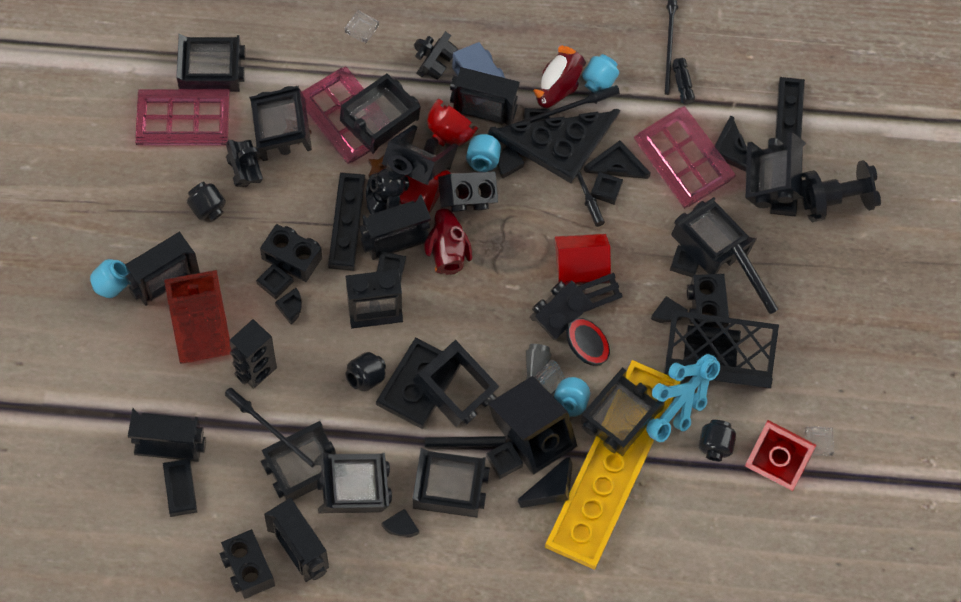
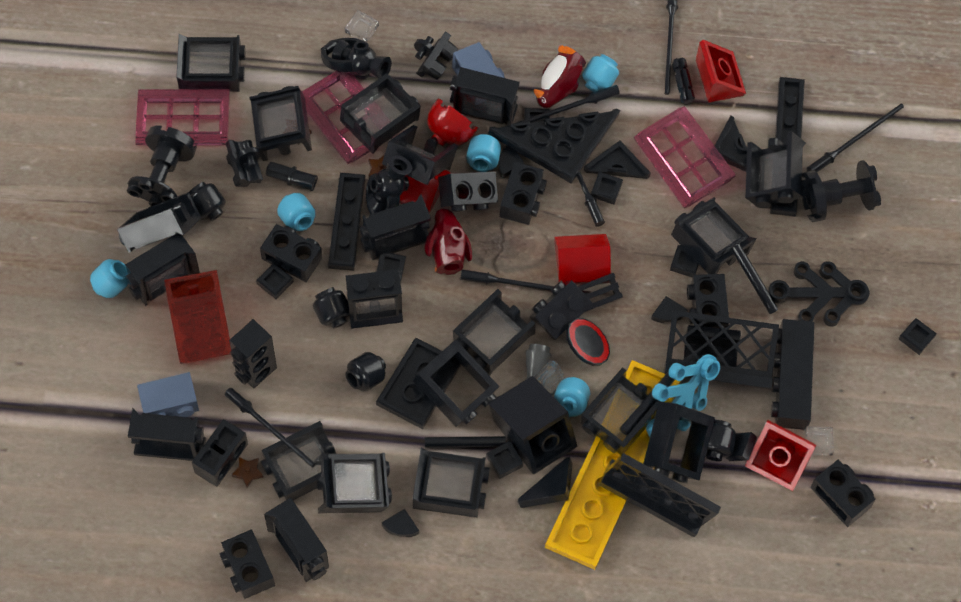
(159, 222): none -> window
(168, 149): none -> black piece
(169, 396): none -> sand blue brick
(180, 487): black tile -> none
(220, 453): none -> black brick
(248, 471): none -> reddish brown piece
(290, 305): black tile -> none
(291, 176): none -> black axle
(296, 212): none -> medium azure head
(331, 307): none -> black head
(355, 57): none -> black piece
(488, 278): none -> black piece
(493, 332): none -> window
(518, 192): none -> black brick
(643, 408): none -> black bar
(658, 494): none -> black fence
(663, 436): none -> black window
(719, 72): none -> red slope
(743, 446): none -> black tile
(794, 374): none -> black brick
(822, 291): none -> black plant
(830, 156): none -> black piece
(837, 496): none -> black brick
(917, 336): none -> black tile

